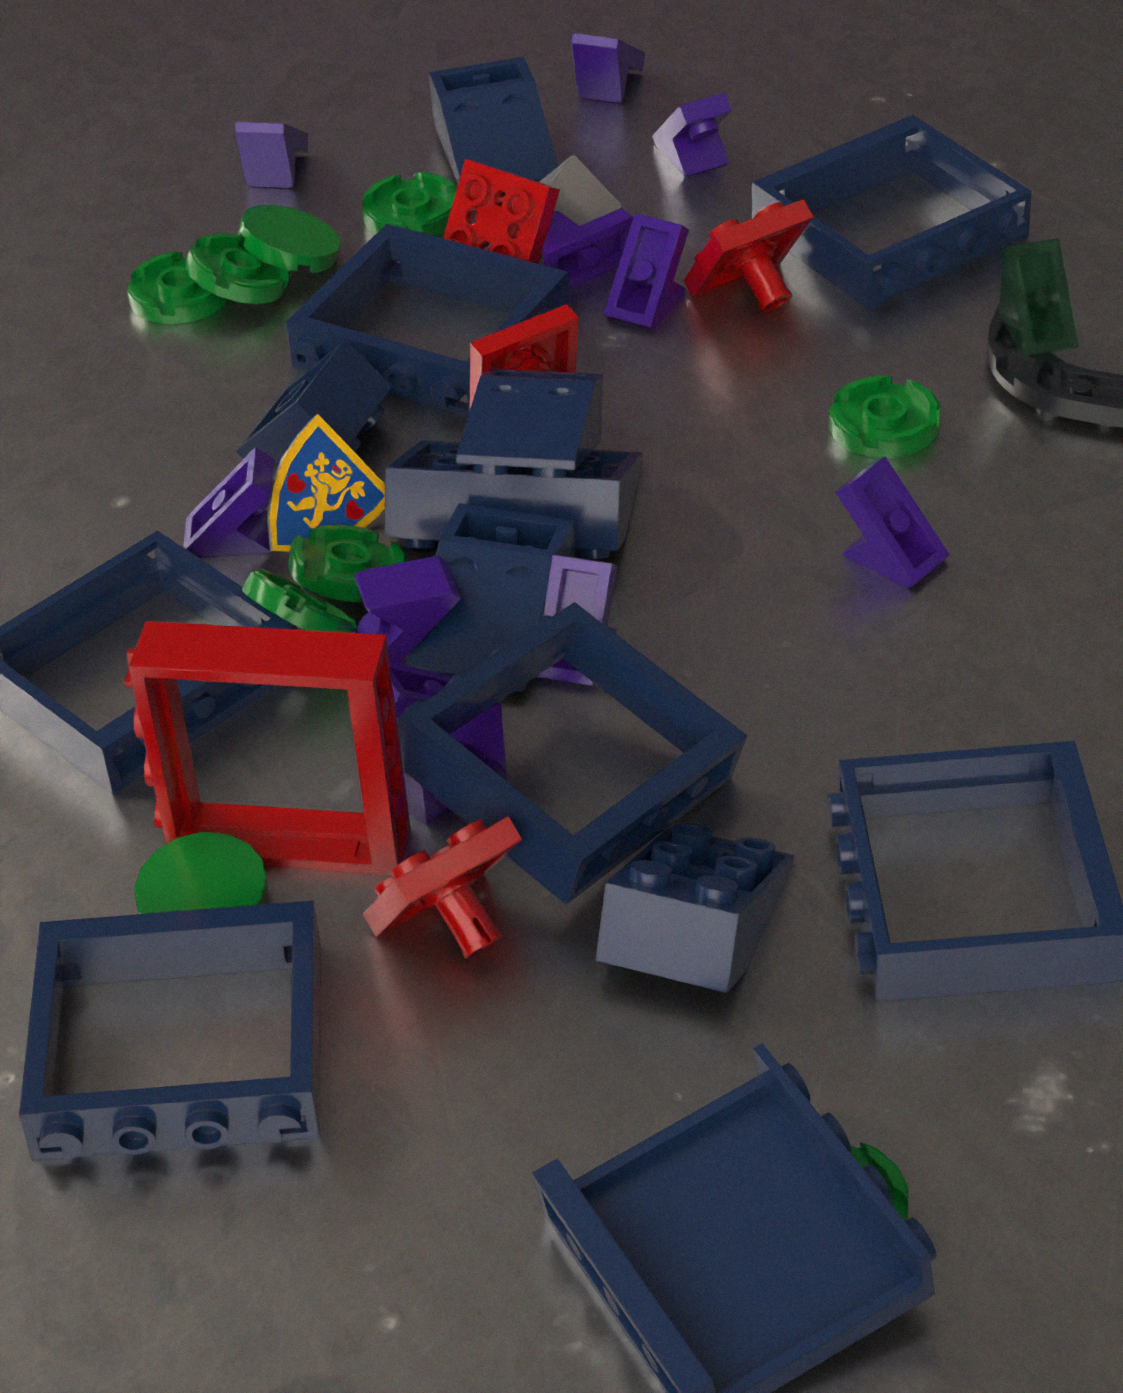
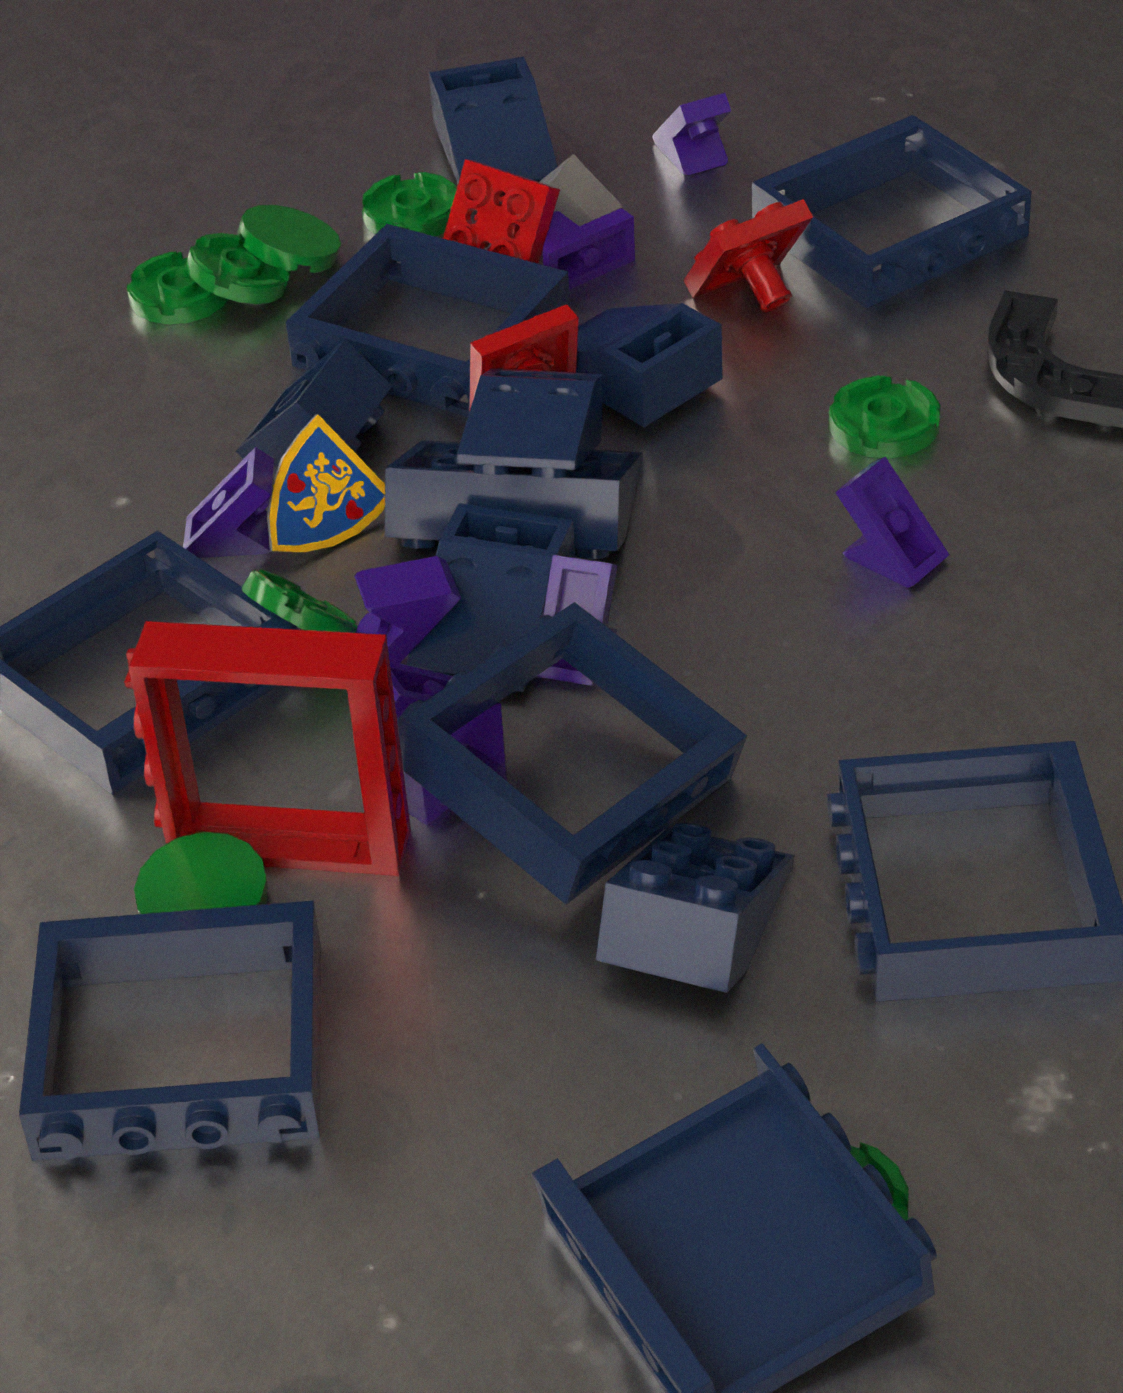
(269, 152): dark purple slope -> none
(332, 557): green tile -> none
(445, 884): red plate -> none
(603, 66): dark purple slope -> none
(646, 272): dark purple slope -> none
(650, 357): none -> dark blue slope
(1036, 298): clear green slope -> none

